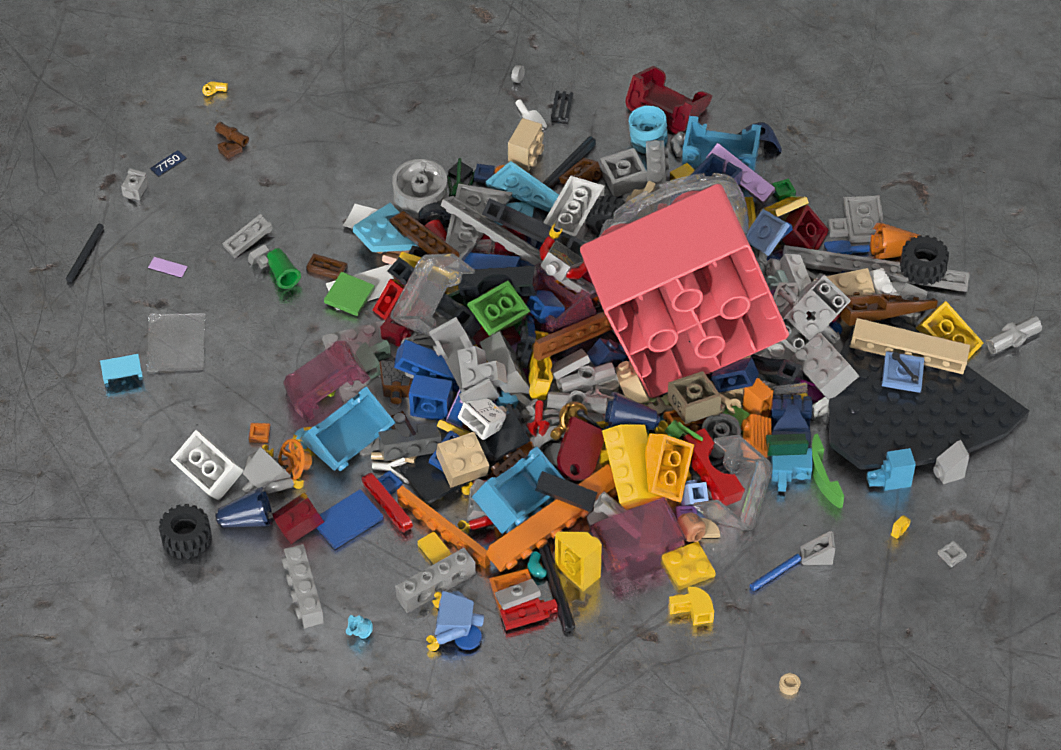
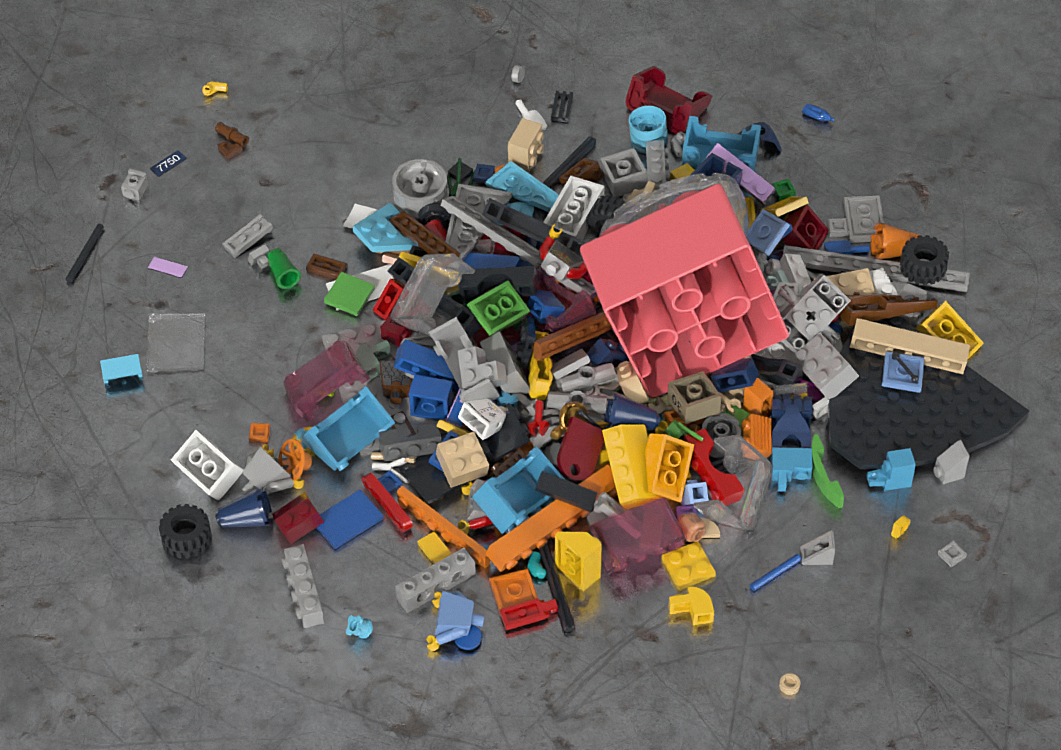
(517, 594): light grey plate -> none
(786, 444): dark green panel -> none
(817, 113): none -> blue piece
(1014, 334): light grey piece -> none

